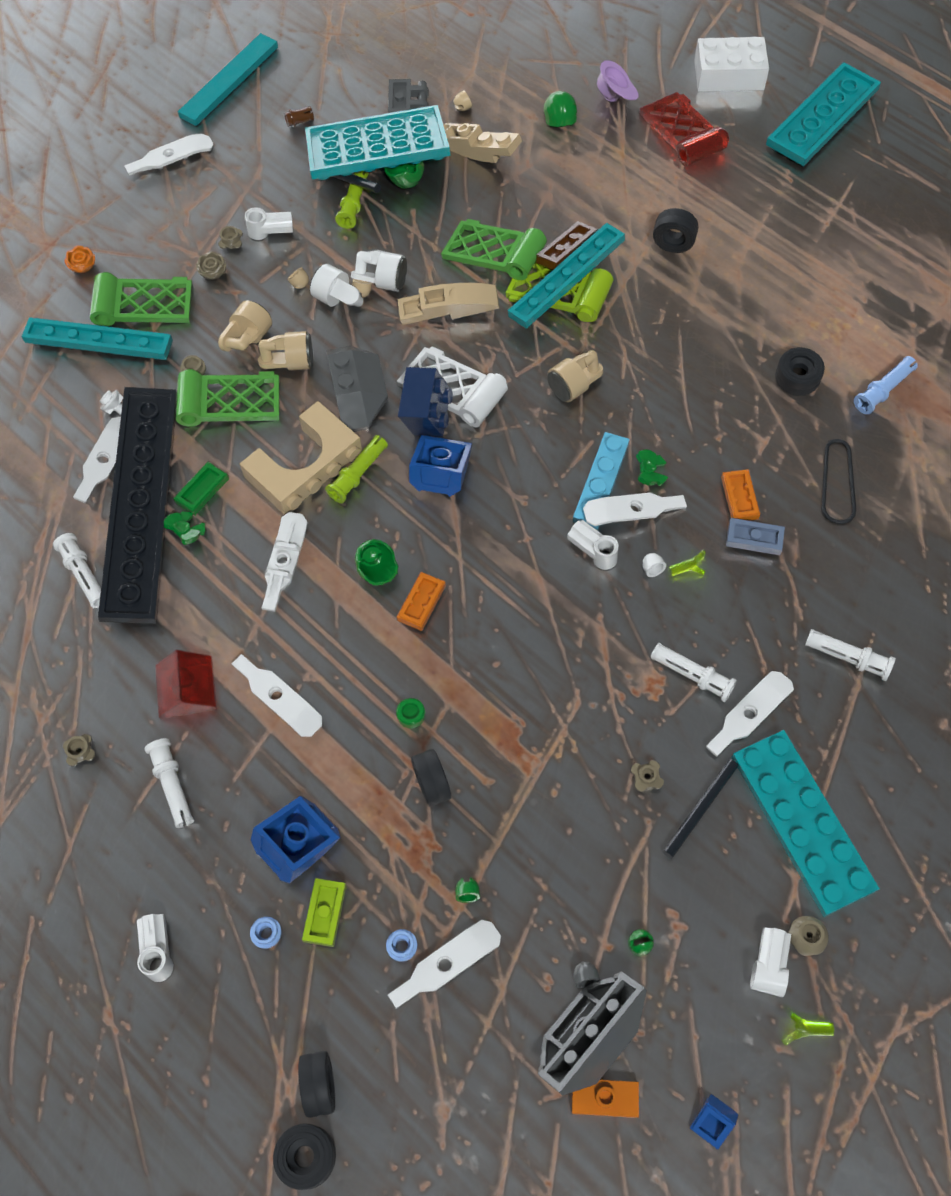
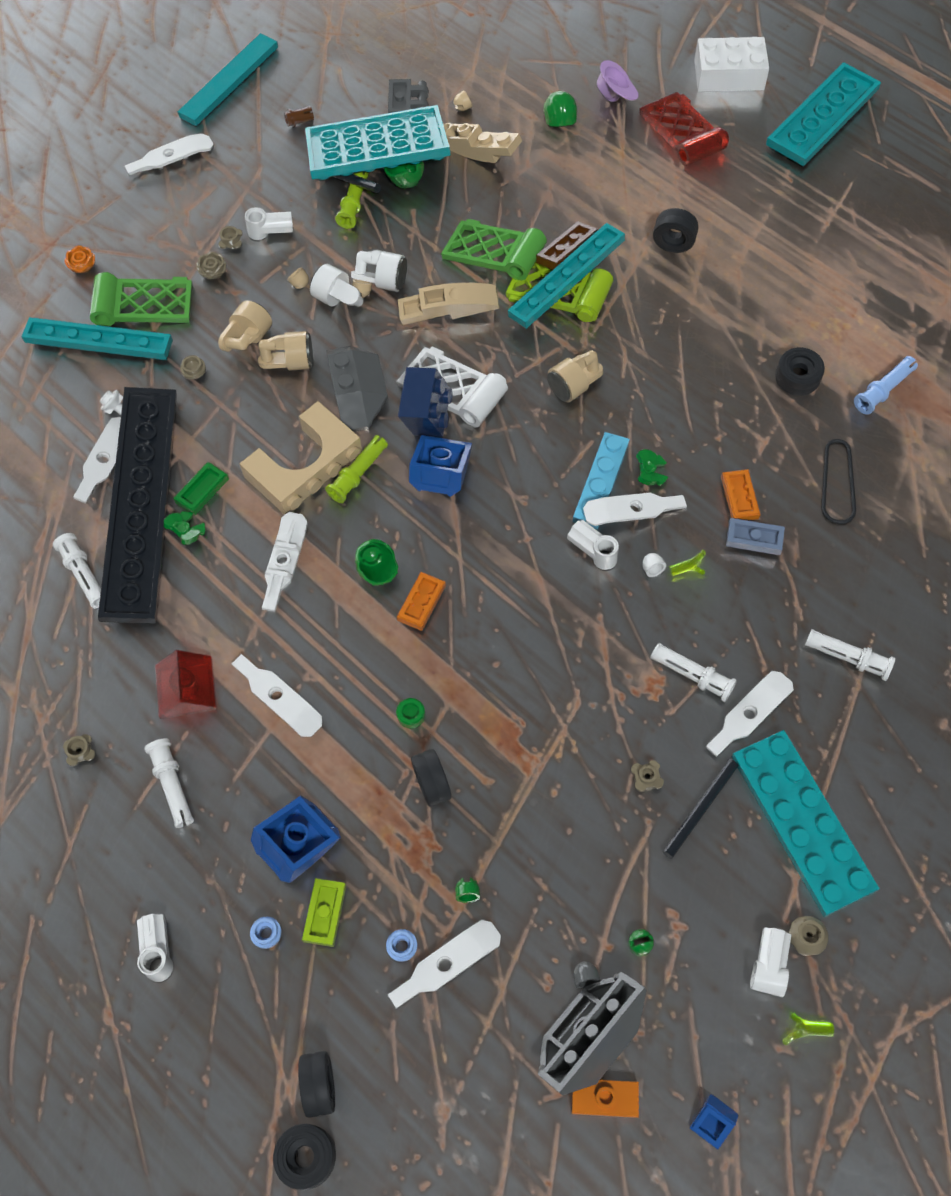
(193, 397): bright green piece -> none

